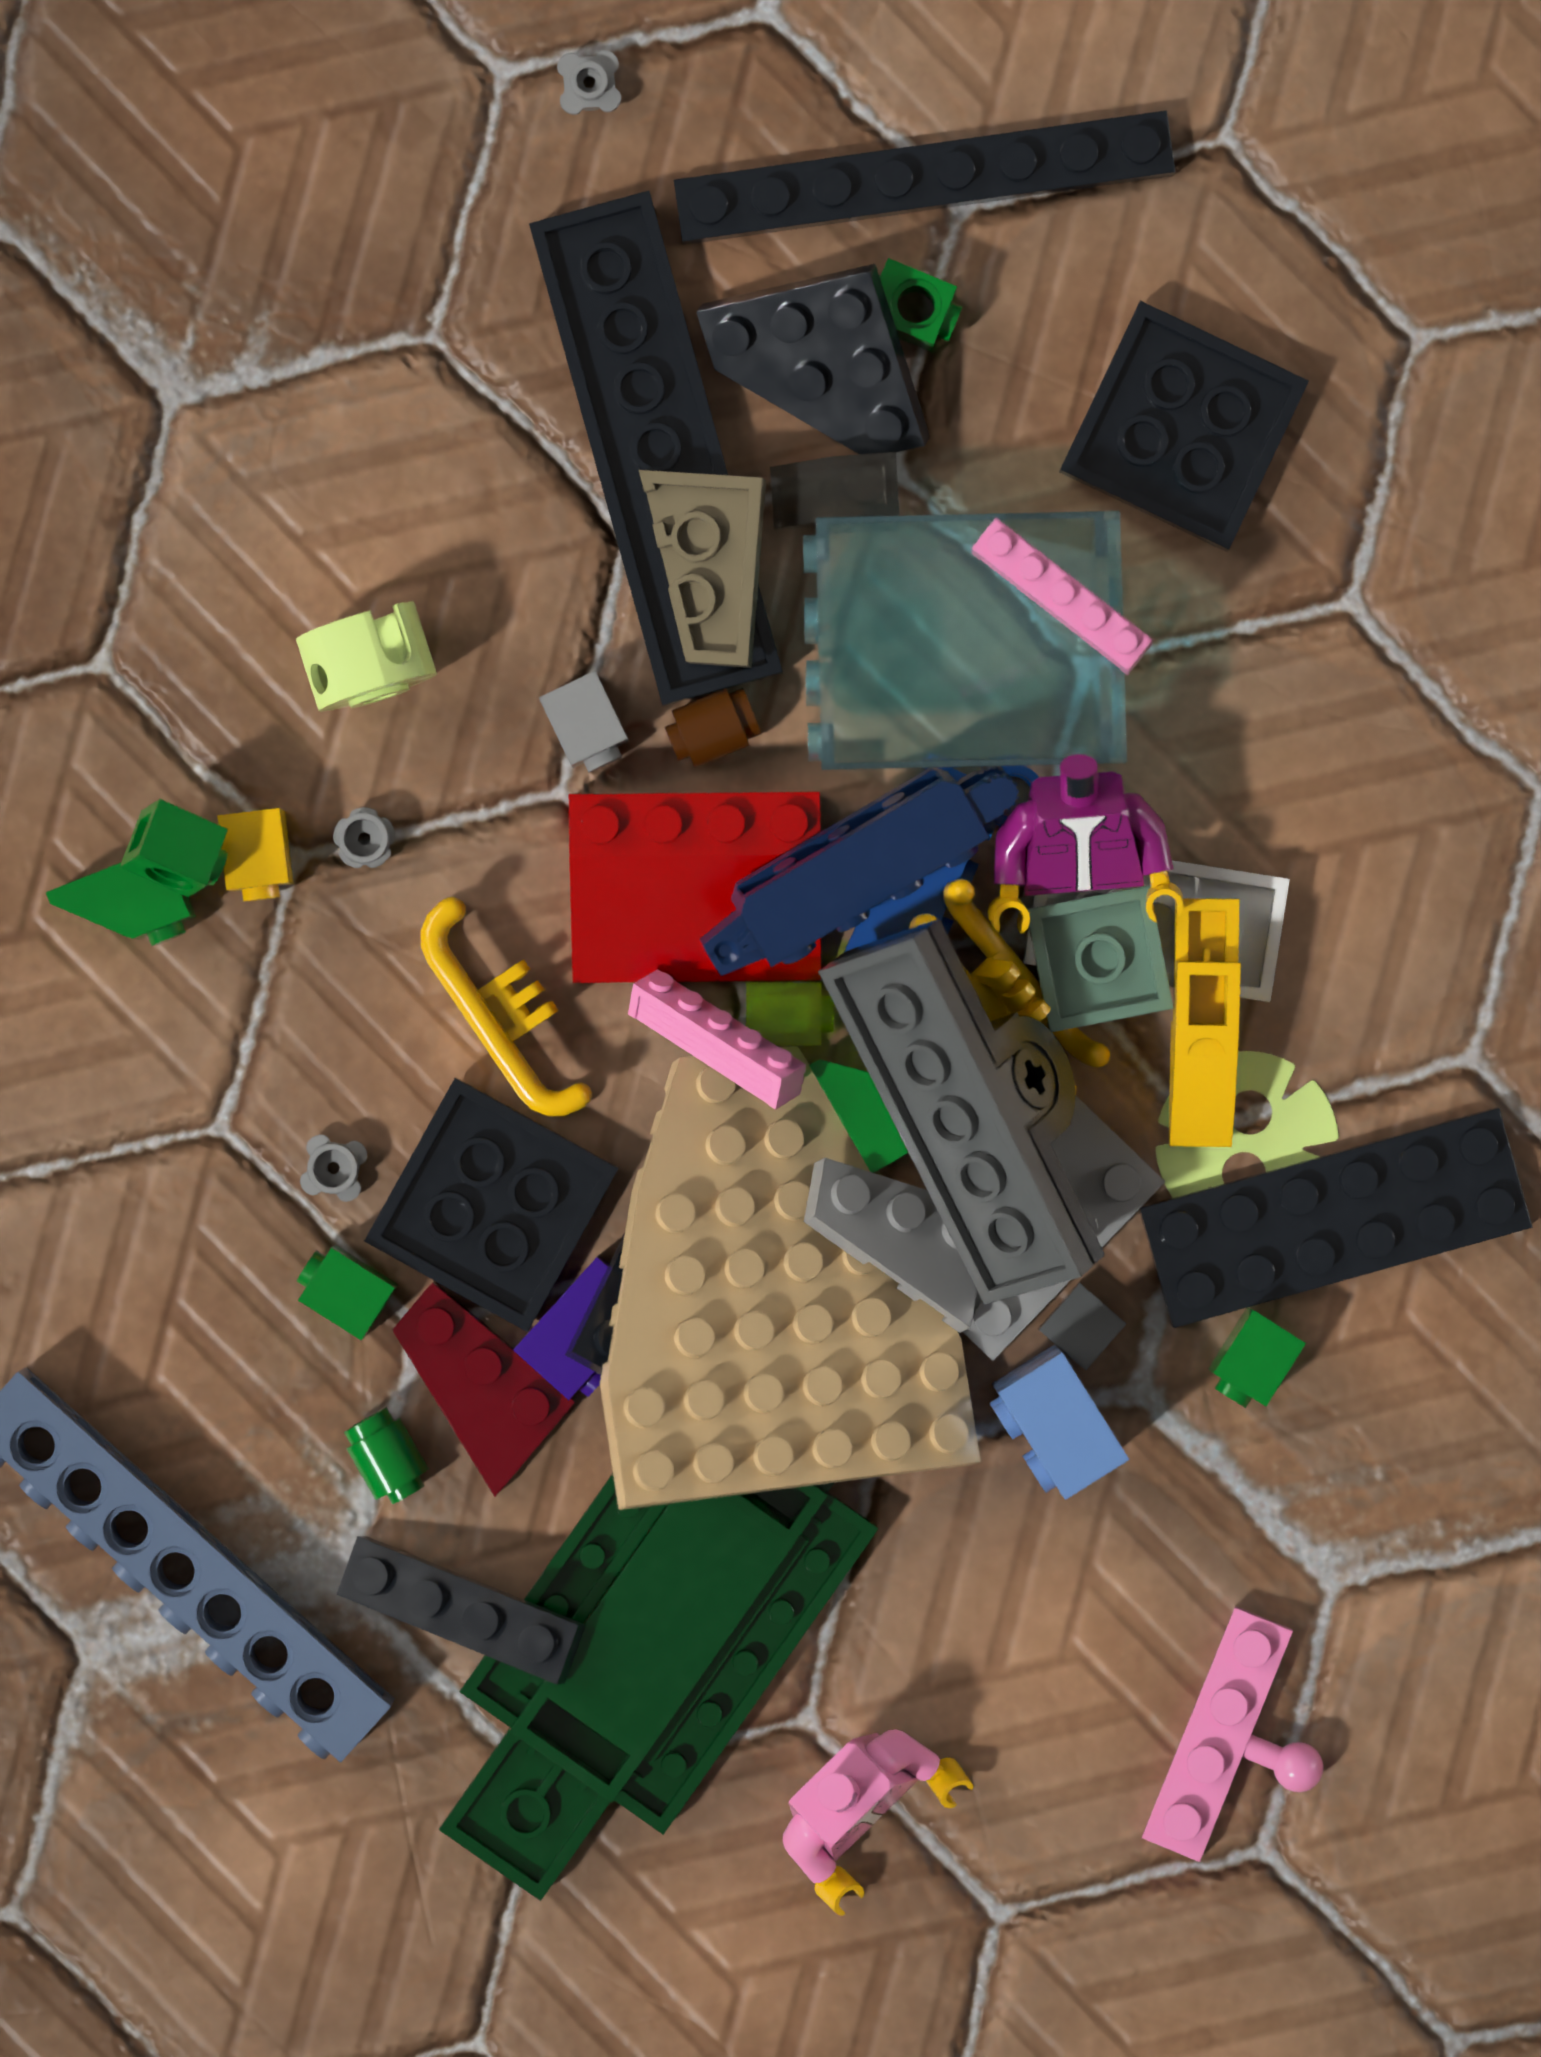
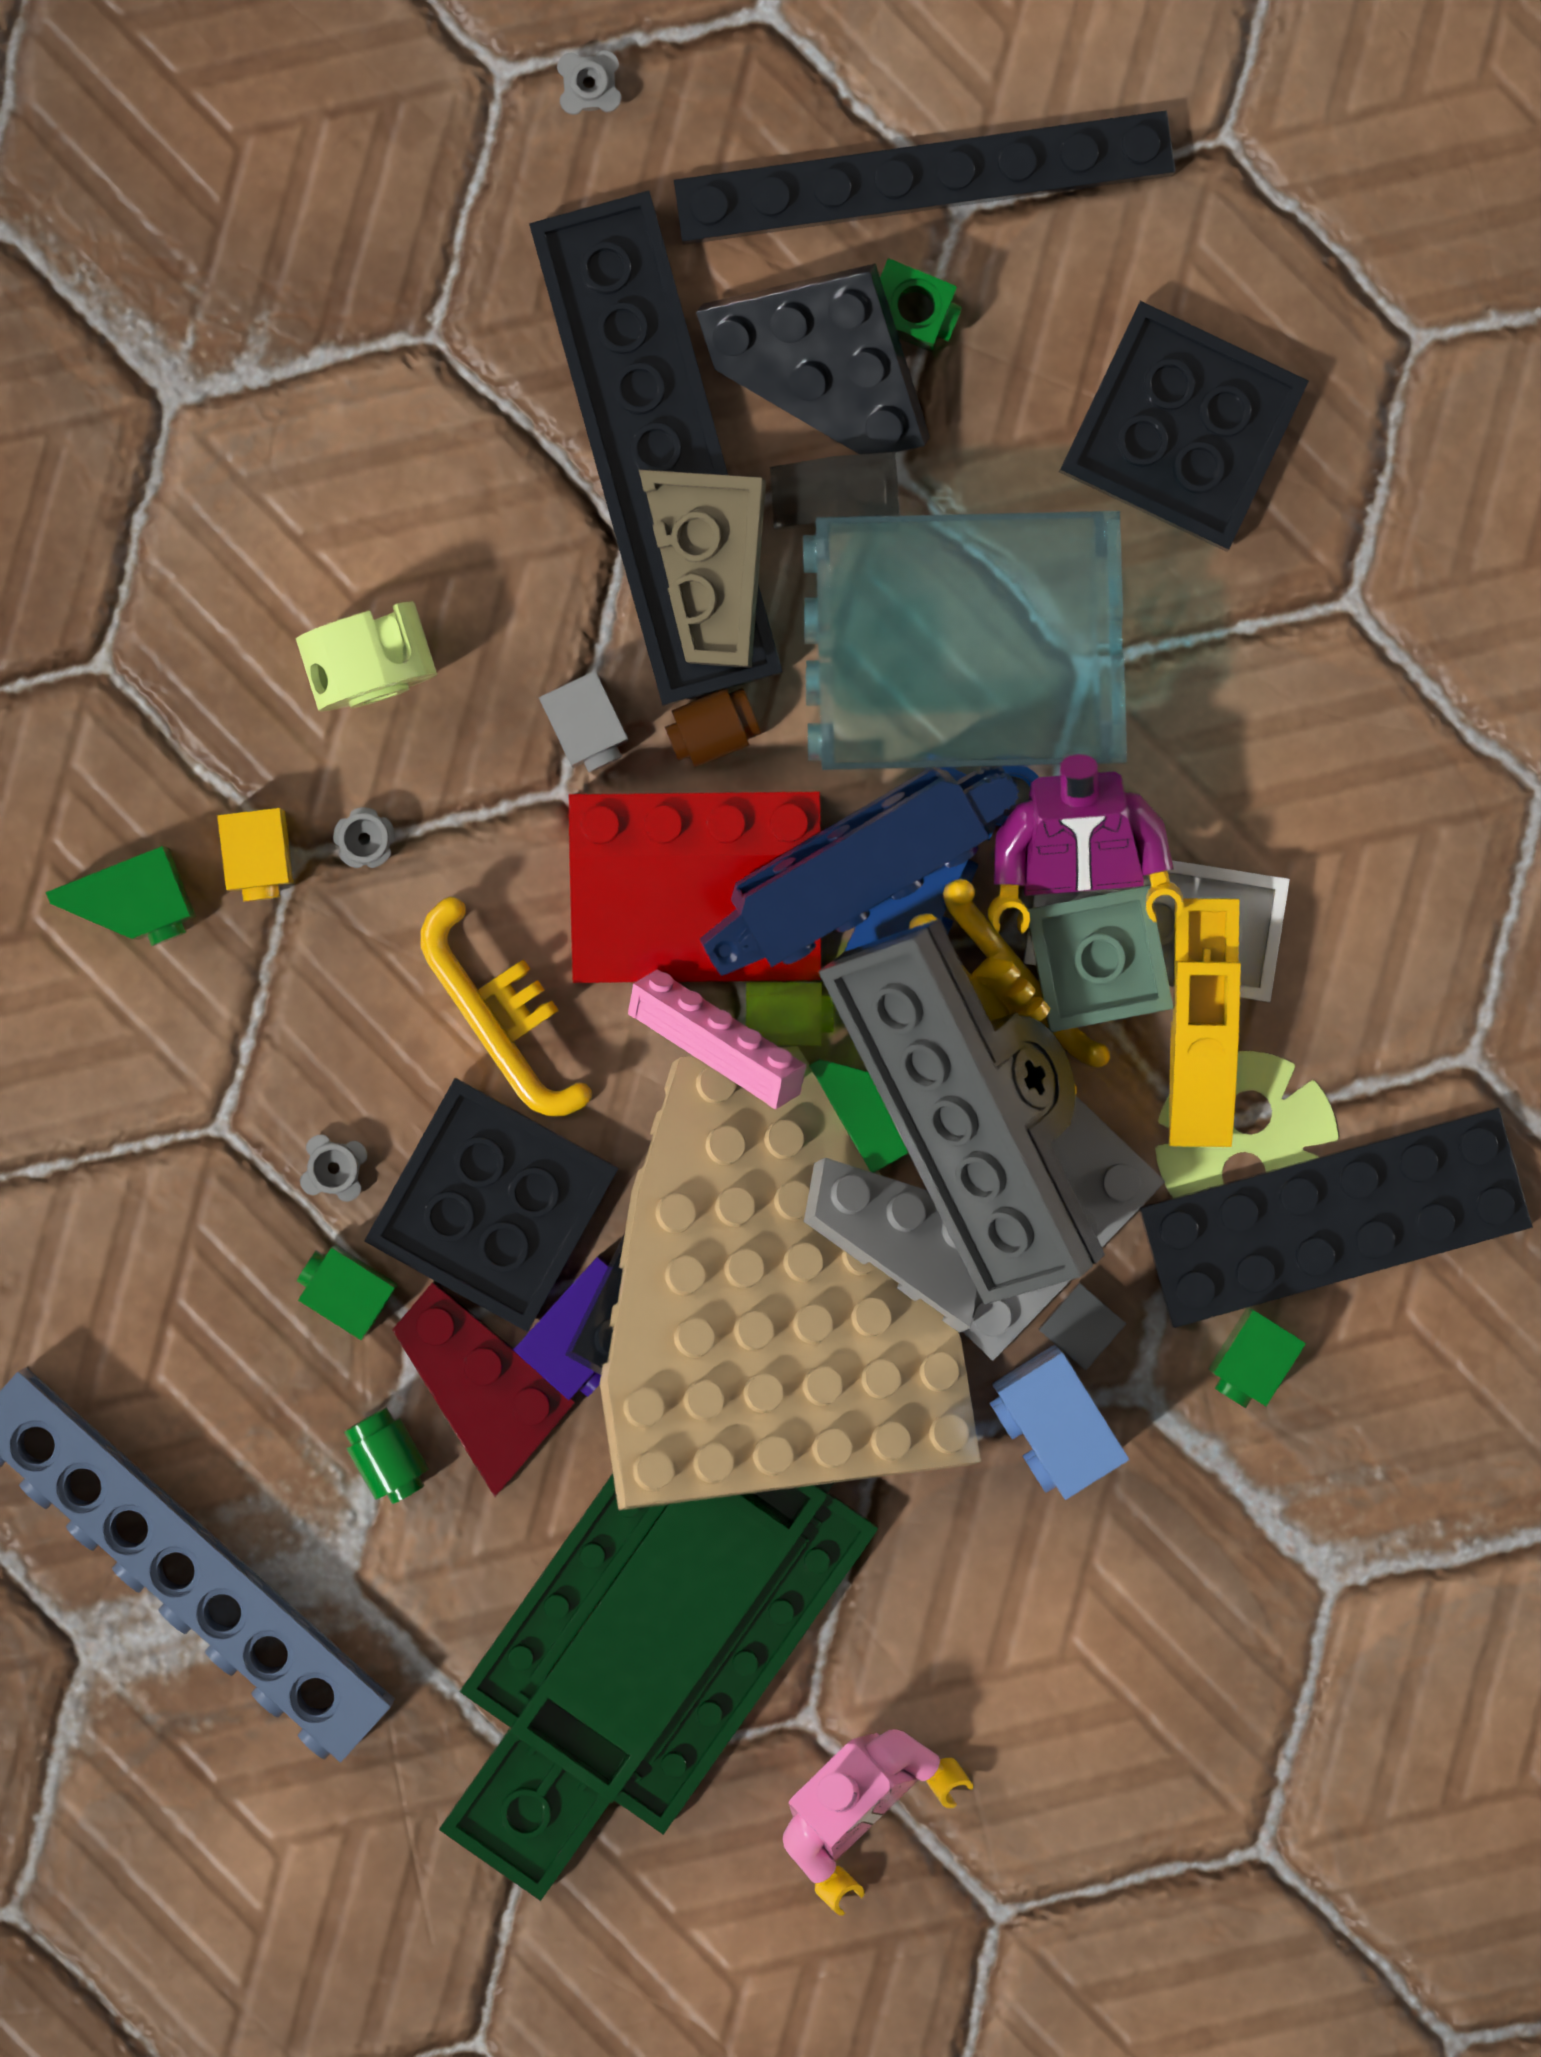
(176, 849): green brick -> none
(461, 1610): black plate -> none
(1062, 596): bright pink piece -> none
(1222, 1735): bright pink plate -> none

